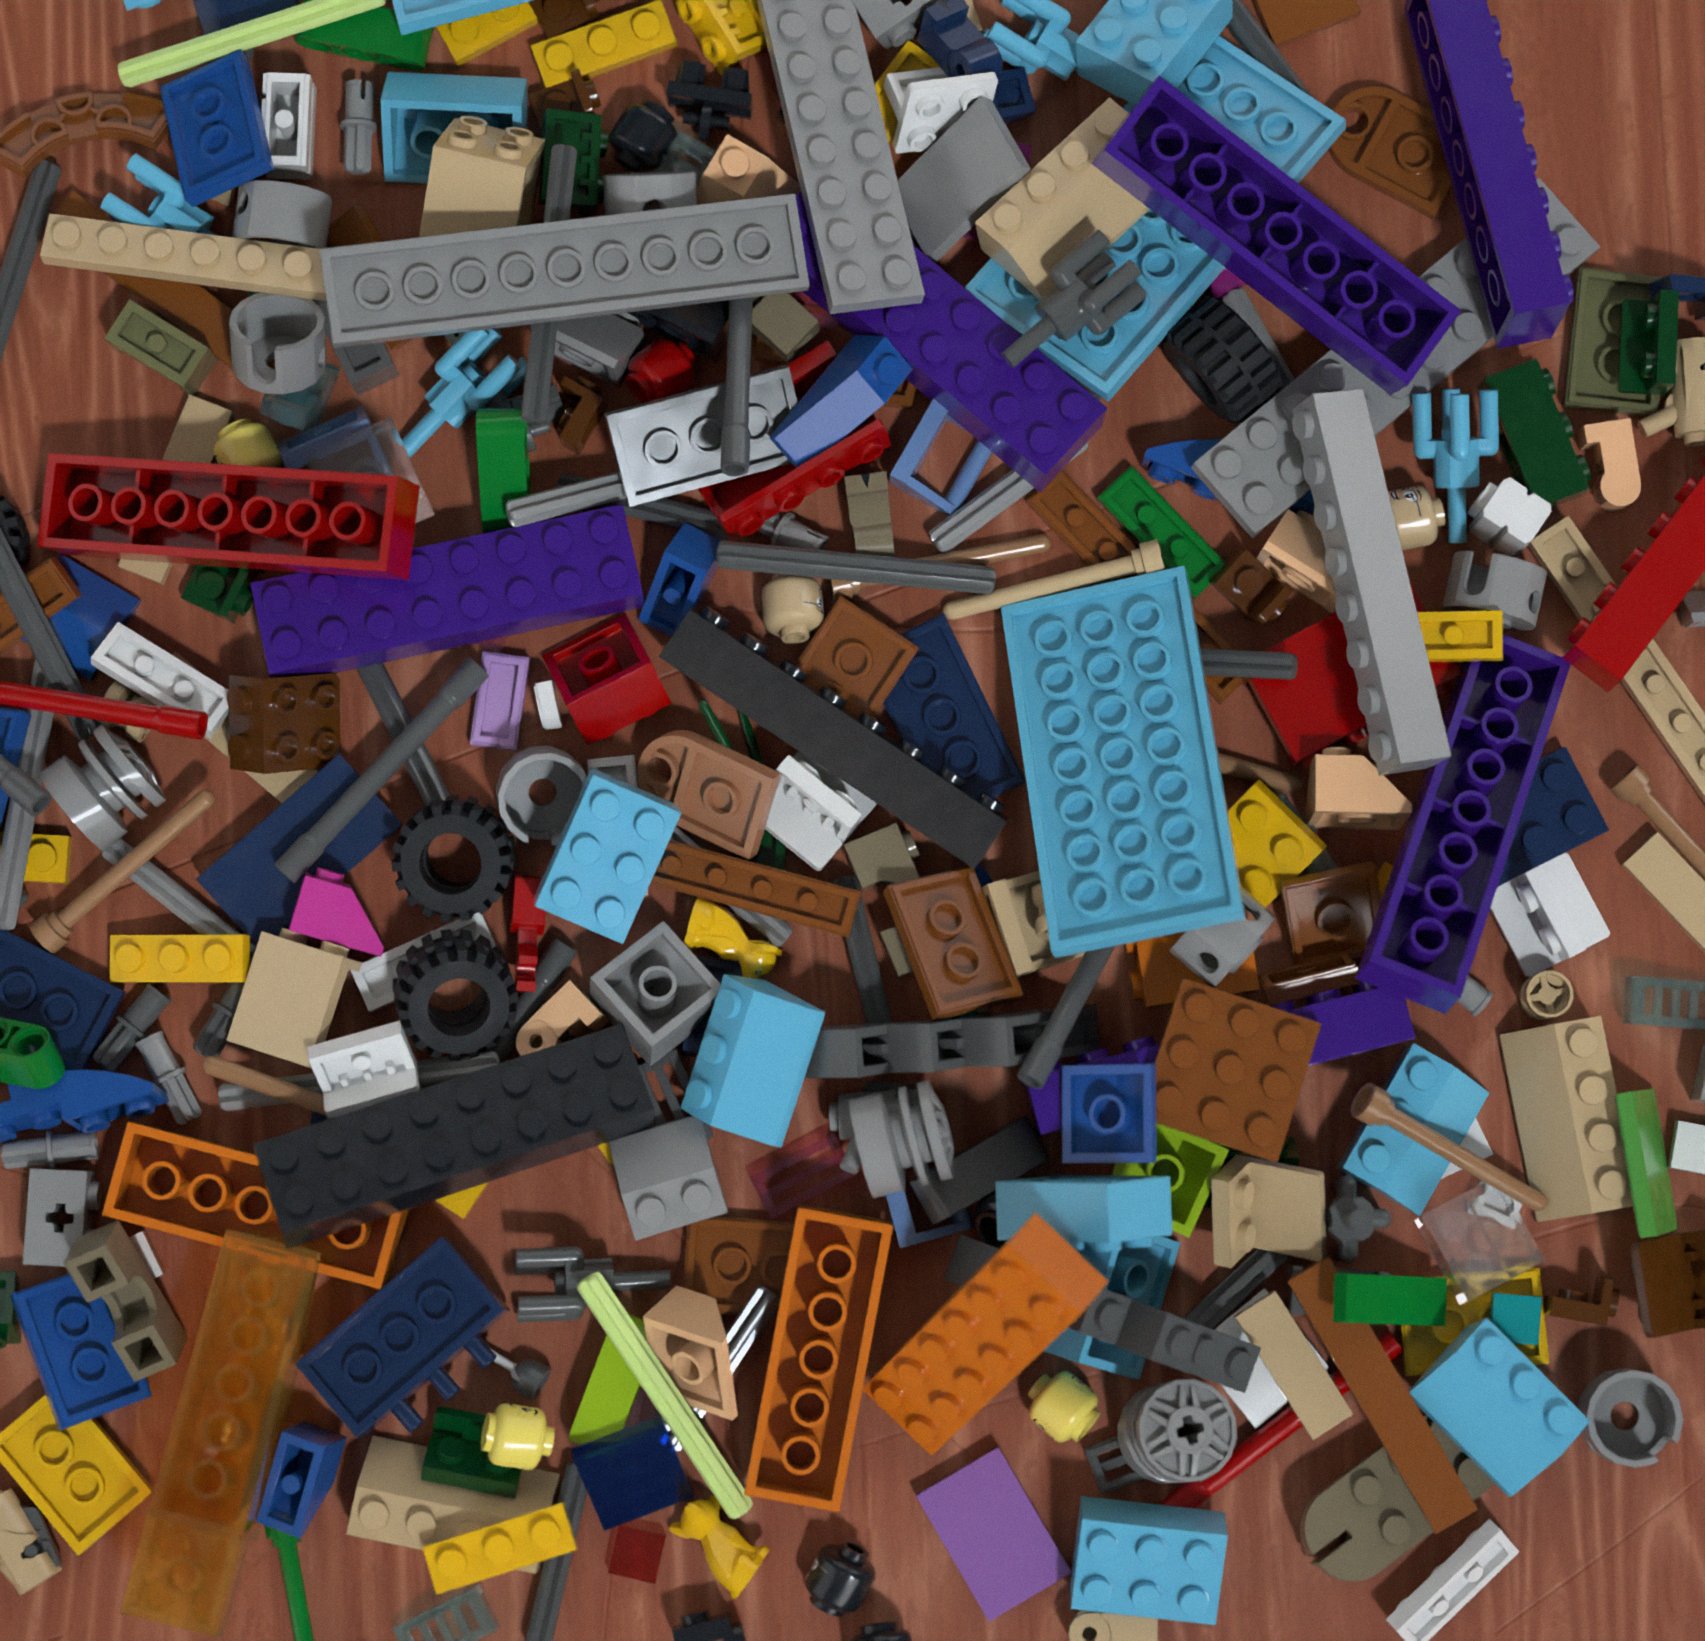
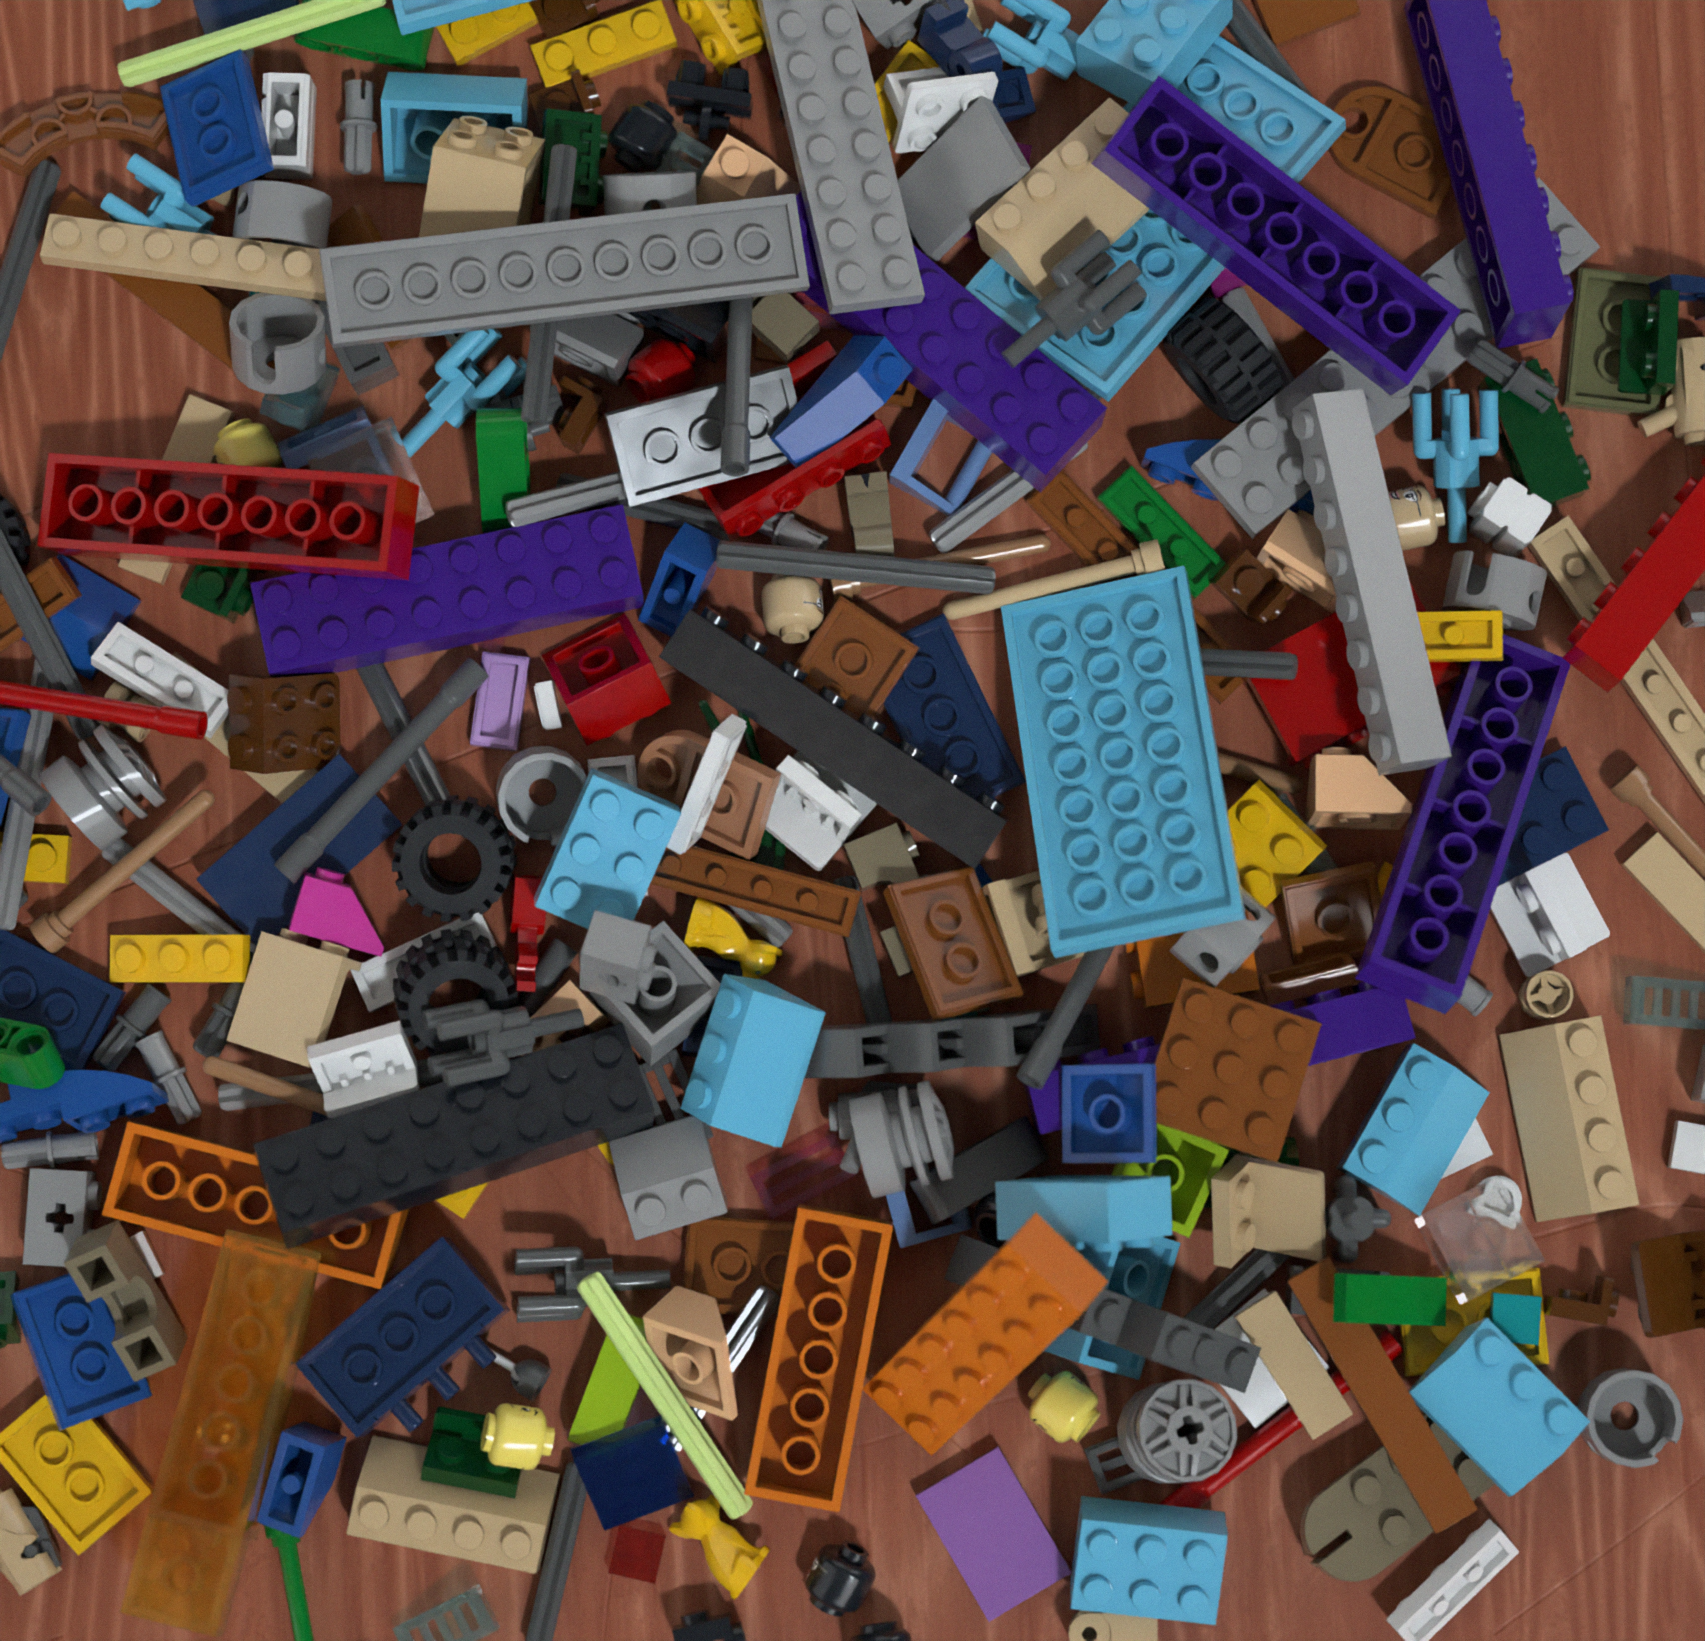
(161, 347): olive panel -> none
(491, 1037): none -> dark grey plant
(500, 1548): yellow plate -> none
(617, 957): none -> light grey brick
(707, 783): none -> white tile
(1374, 1106): medium nougat piece -> none
(1512, 375): none -> dark grey axle
(1614, 462): light nougat leg -> none
(1646, 1163): bright green tile -> none

